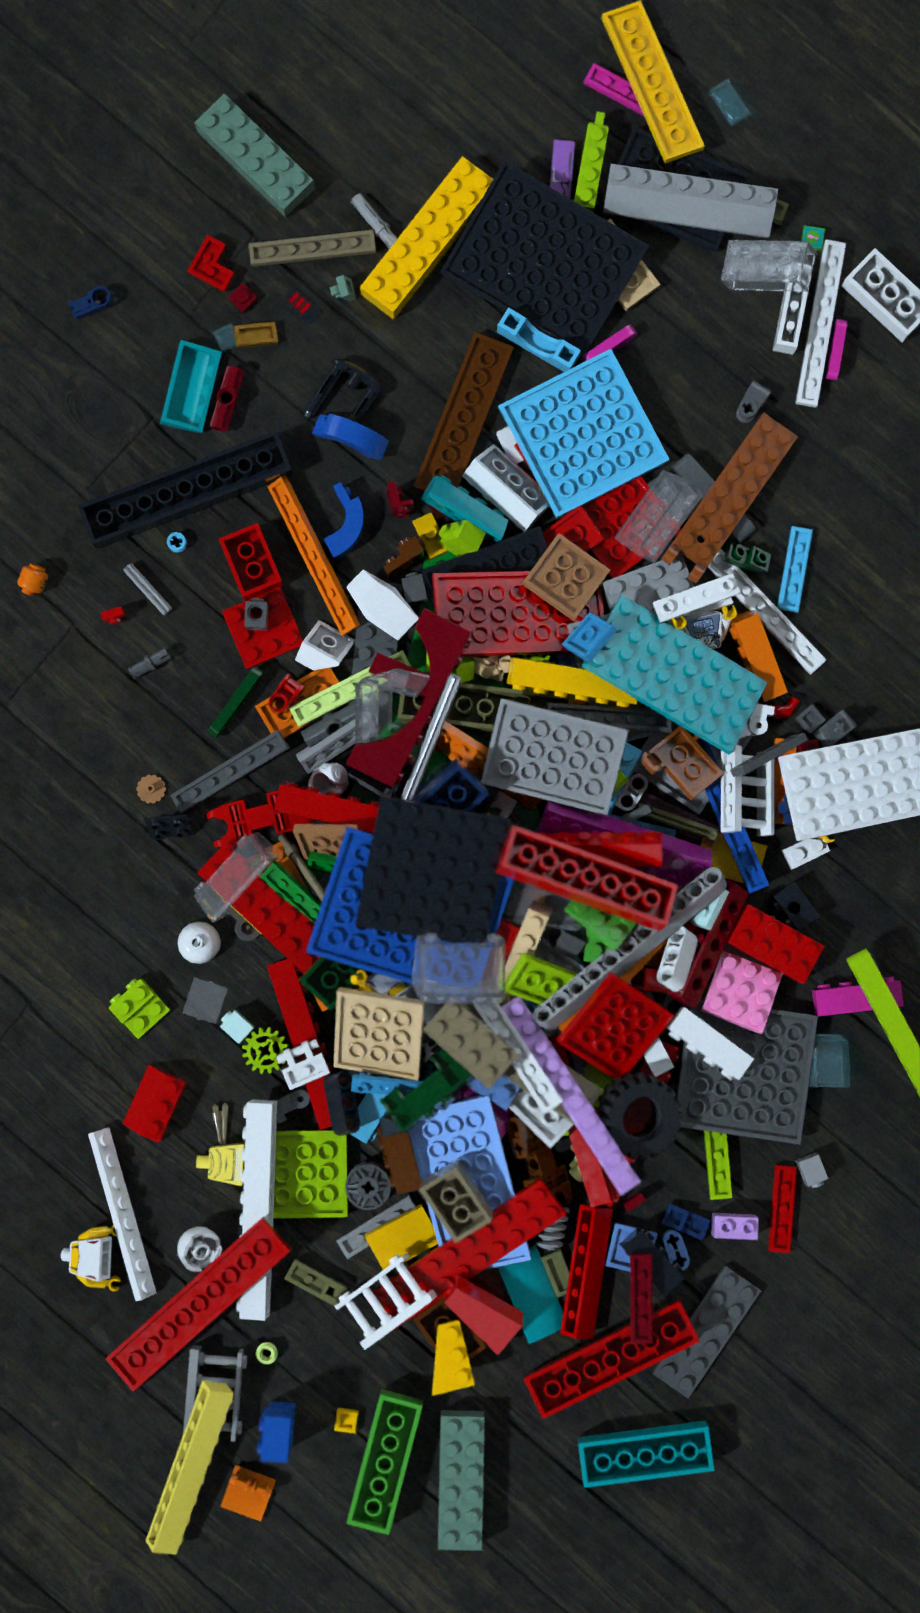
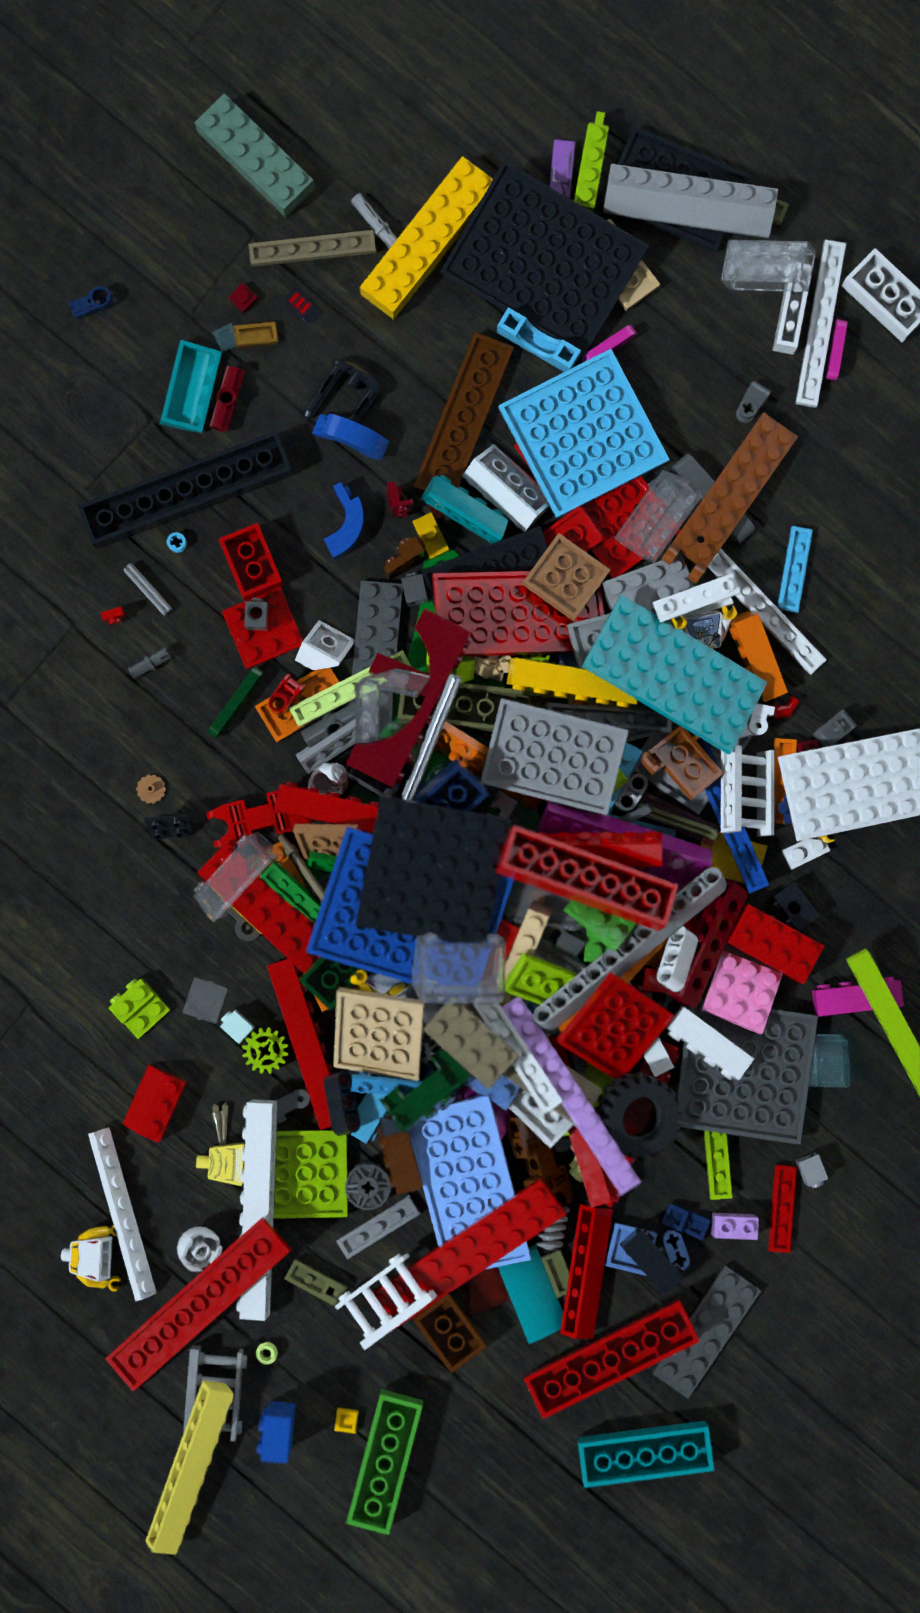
(32, 579): orange head -> none
(205, 935): white cylinder -> none
(206, 265): red plate -> none
(230, 771): dark grey tile -> none
(248, 1493): orange hinge -> none
(306, 1070): white plate -> none
(314, 555): orange plate -> none
(343, 289): sand green tile -> none
(382, 604): white piece -> none
(405, 1234): yellow tile -> none
(452, 1363): yellow wing -> none
(456, 1200): dark tan brick -> none
(460, 537): lime brick -> none
(461, 1480): sand green brick -> none
(483, 1313): red slope -> none
(508, 442): white sticker -> none
(589, 637): dark azure tile -> none
(613, 87): dark pink tile -> none
(633, 1201): dark red tile -> none
(641, 1298): dark red tile -> none
(652, 82): yellow plate -> none
(708, 915): light aqua plate -> none
(729, 102): clear light blue plate -> none
(749, 559): dark green slope -> none
(768, 754): dark grey tile -> none
(810, 719): dark grey plate -> none
(813, 236): tile -> none

